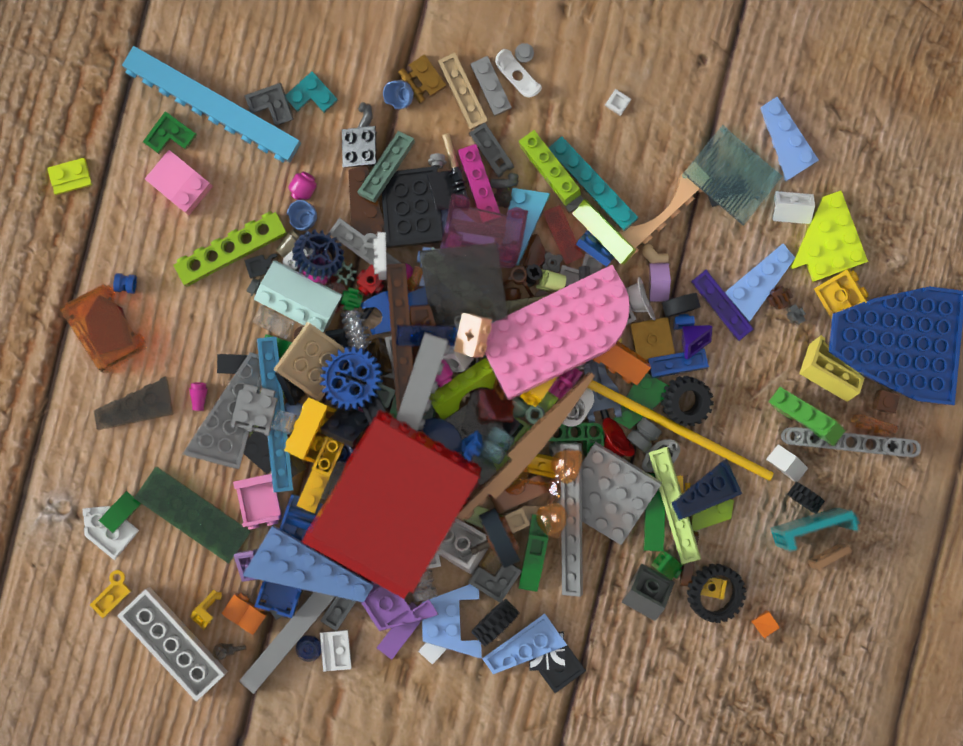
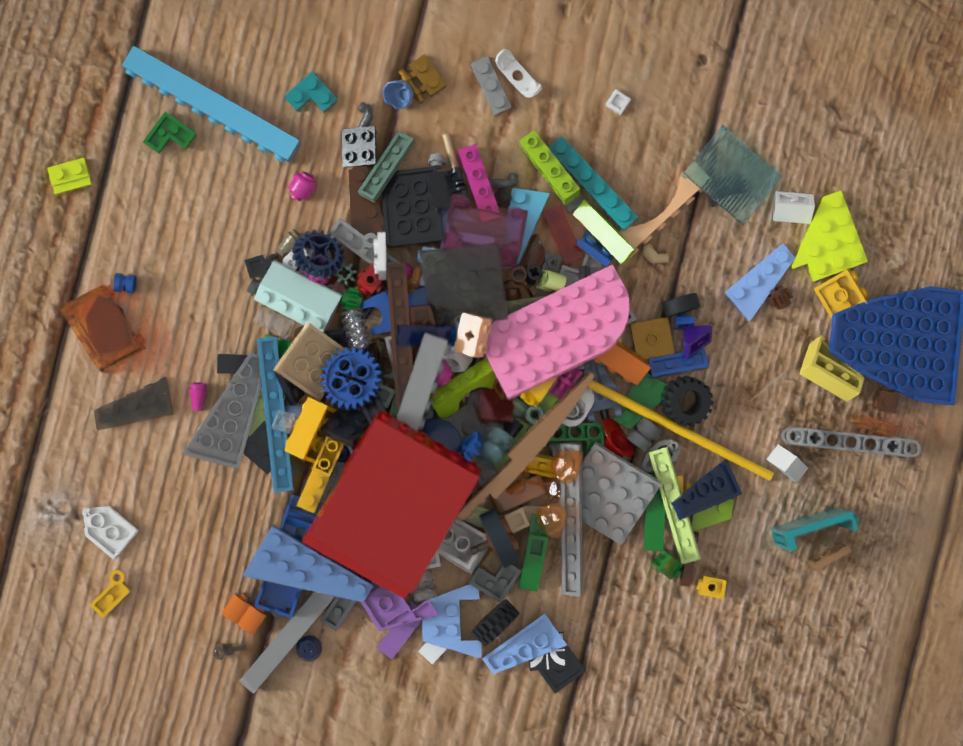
(119, 512): green slope -> none
(172, 643): white brick -> none
(178, 182): bright pink slope -> none
(184, 264): lime brick -> none
(192, 514): clear green plate -> none
(200, 615): yellow piece -> none
(242, 561): lavender slope -> none
(255, 409): light grey plate -> none
(258, 501): bright pink panel -> none
(272, 98): dark grey plate -> none
(302, 215): medium blue hair -> none
(335, 650): white plate -> none
(462, 91): tan plate -> none
(491, 149): dark grey plate -> none
(524, 52): light grey plate -> none
(638, 299): white piece -> none
(648, 592): dark grey slope -> none
(659, 282): lavender slope -> none
(722, 305): dark purple tile -> none
(734, 602): black tyre -> none
(765, 624): orange slope -> none
(790, 145): light blue wing -> none
(795, 314): dark grey plate -> none
(806, 497): black tyre -> none
(807, 415): bright green arch -> none

